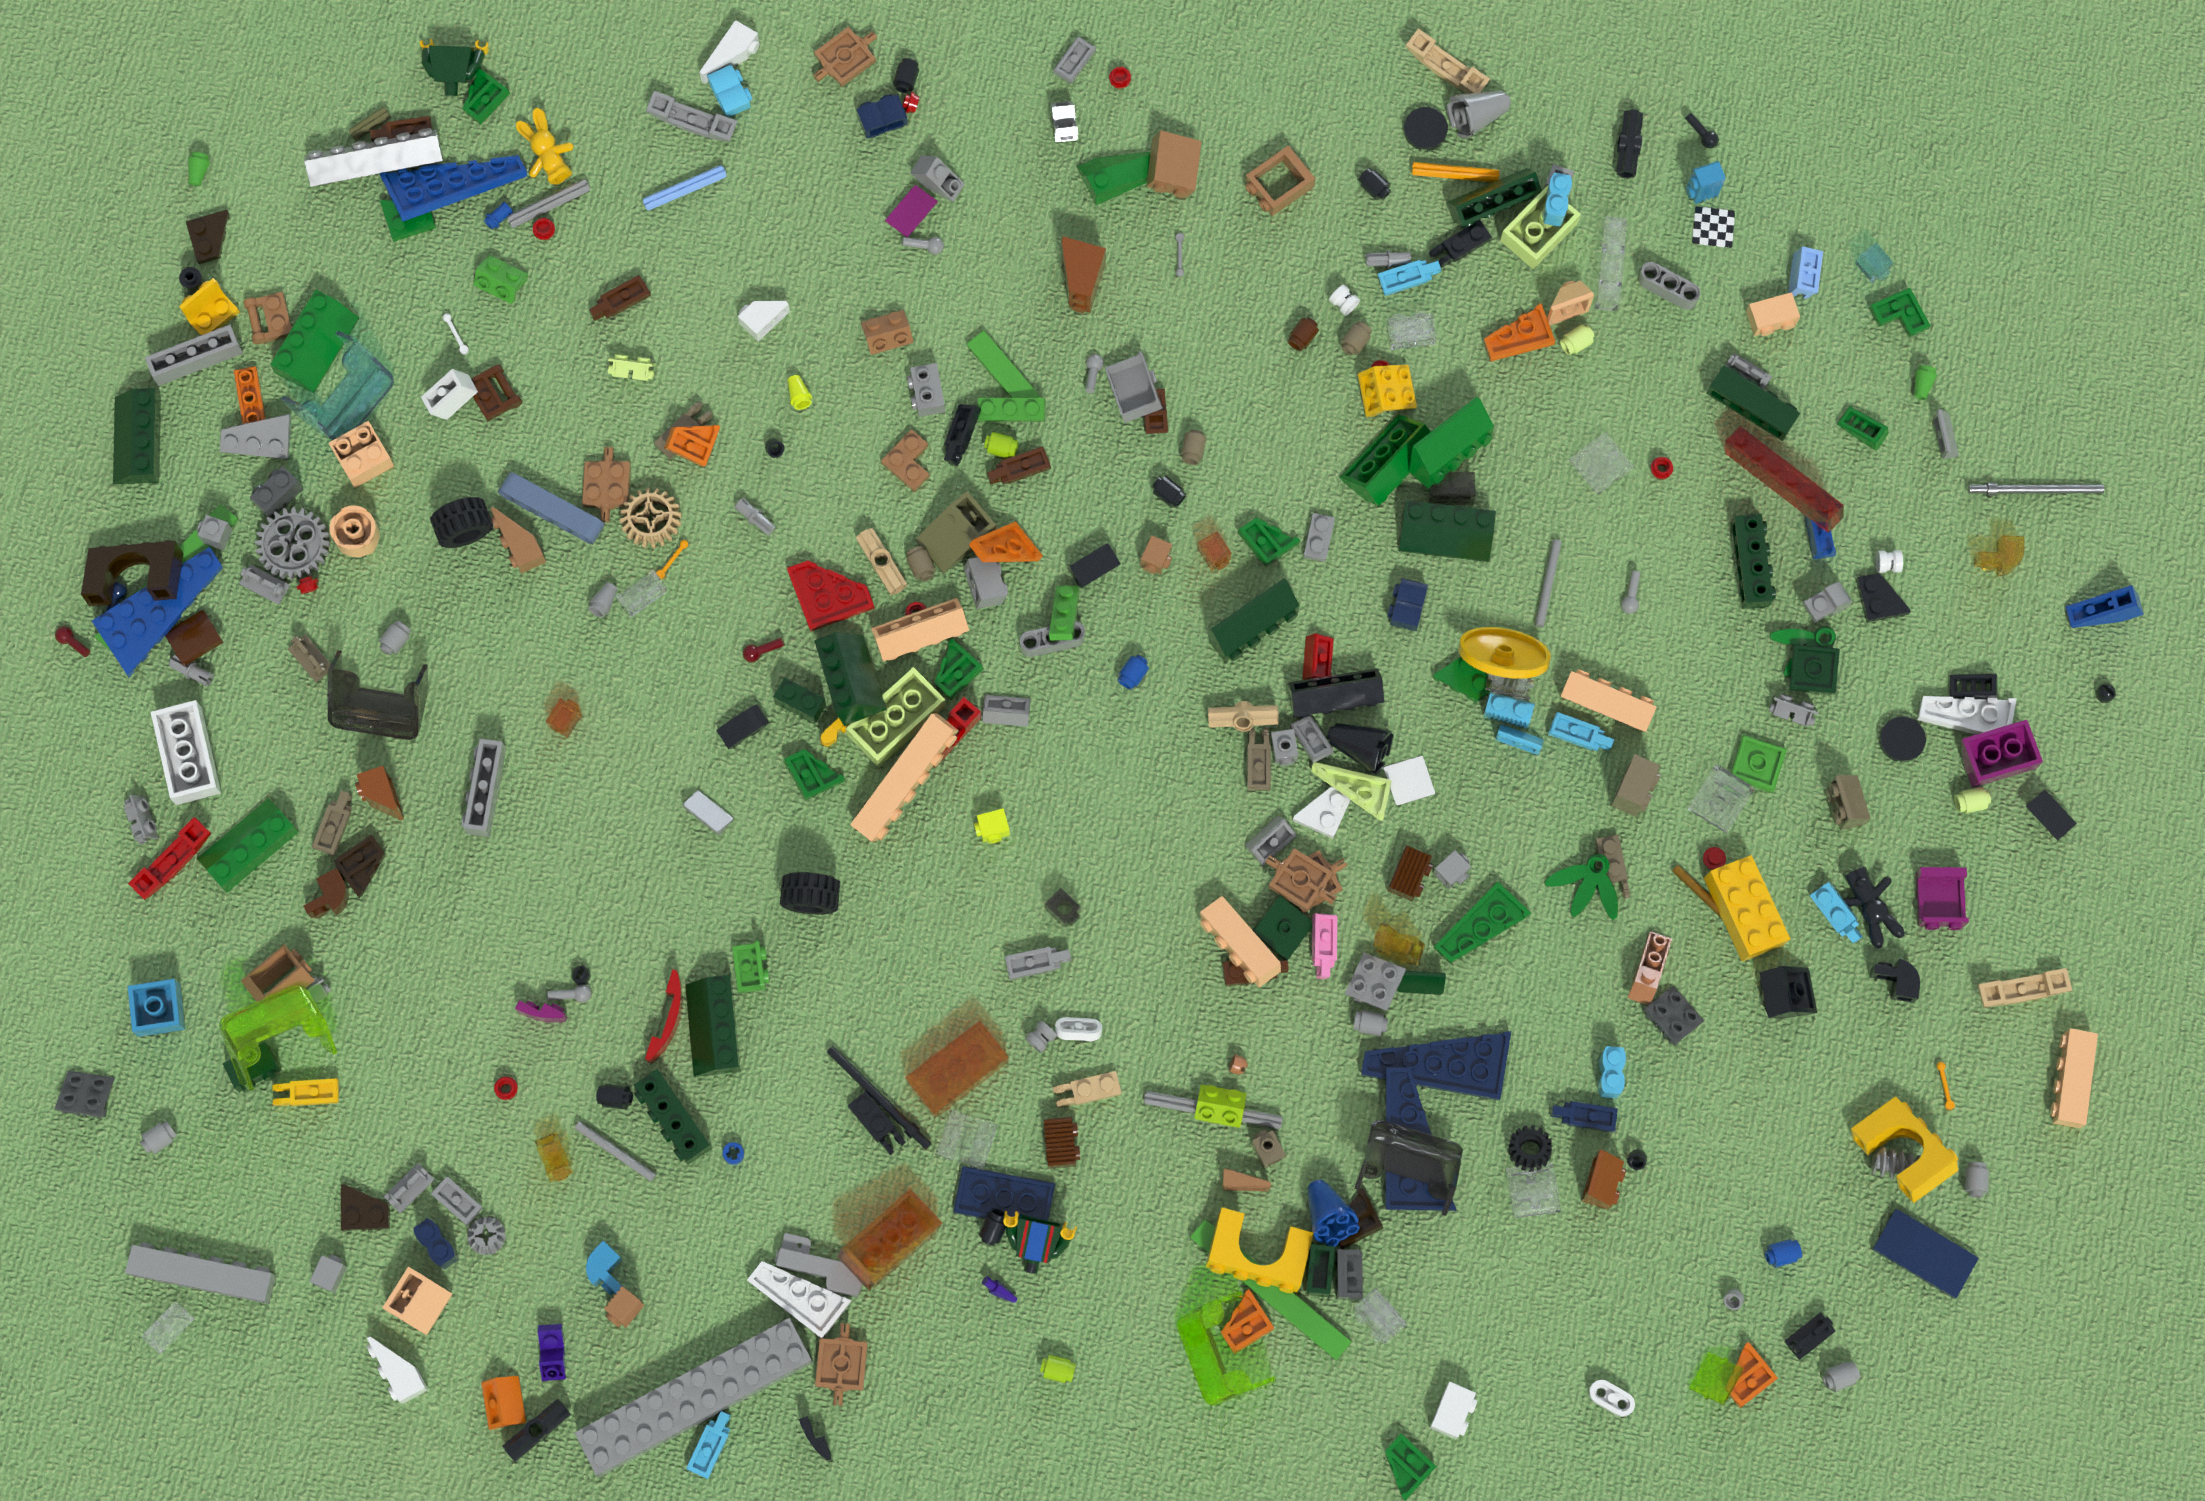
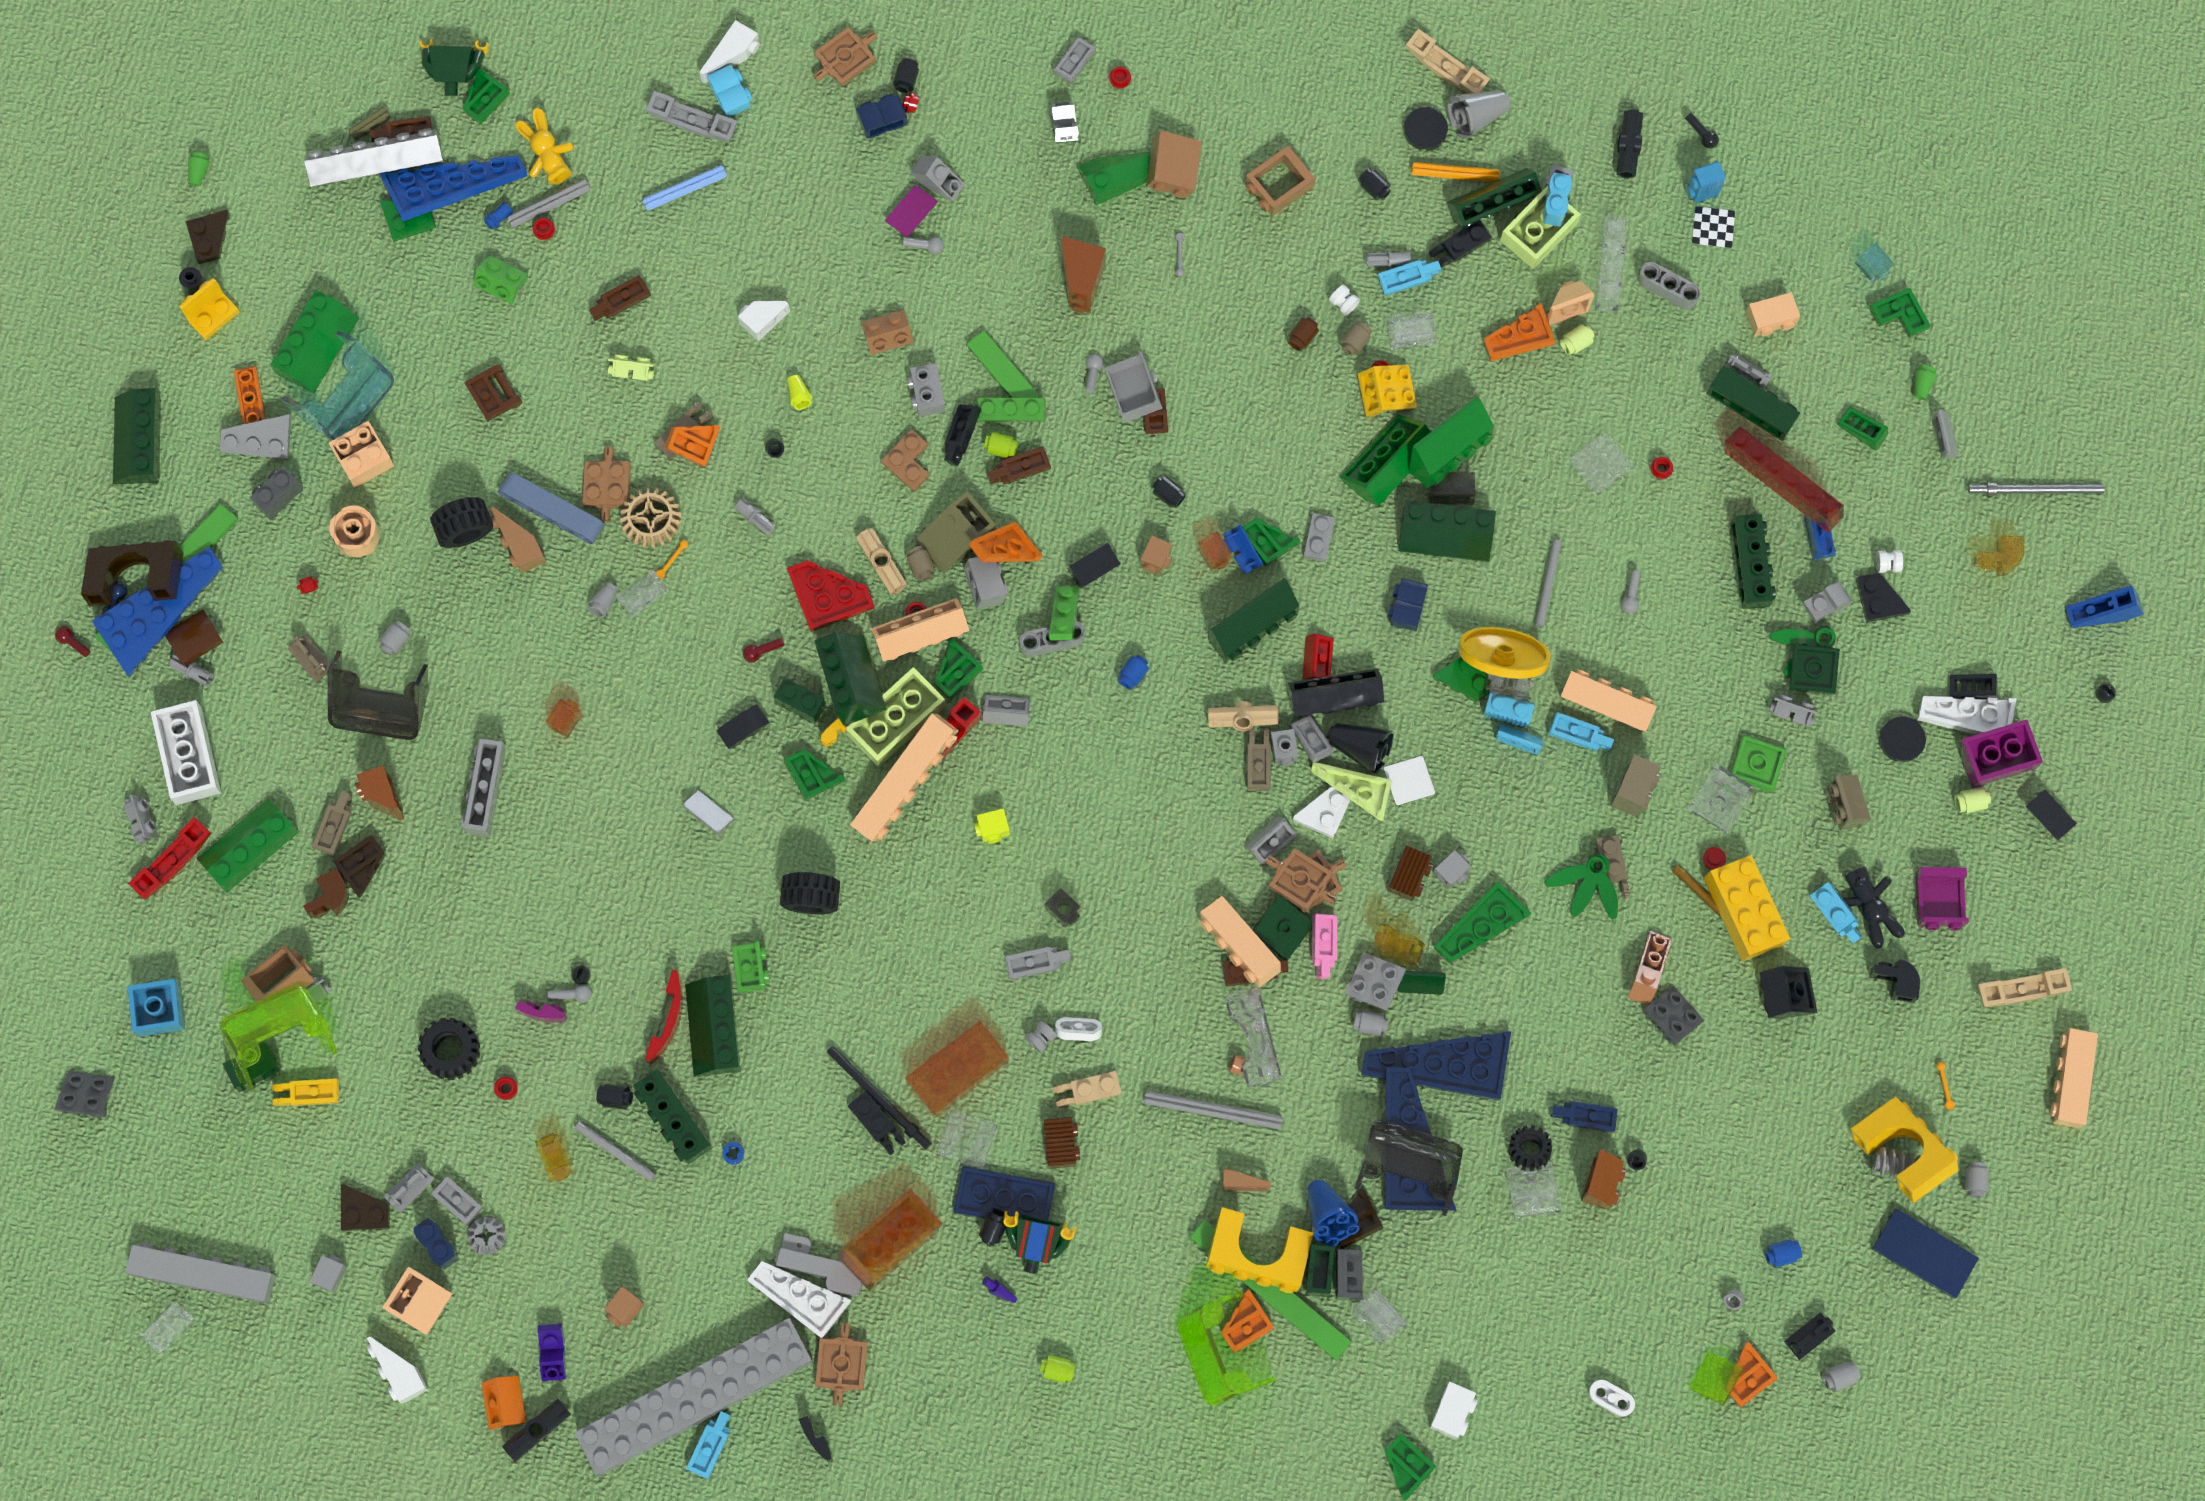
(158, 1137): light grey brick -> none
(193, 355): light grey brick -> none
(214, 532): light grey brick -> none
(263, 584): light grey hinge -> none
(275, 314): medium nougat plate -> none
(312, 548): light grey gear -> none
(449, 394): white brick -> none
(457, 1066): none -> black tyre
(463, 348): white hinge -> none
(600, 1264): dark azure brick -> none
(1193, 447): dark tan brick -> none
(1220, 1105): lime bracket -> none
(1247, 556): none -> blue hinge
(1248, 1012): none -> clear arch
(1267, 1148): dark tan brick -> none
(1611, 1065): medium azure brick -> none
(1805, 272): light blue hinge -> none

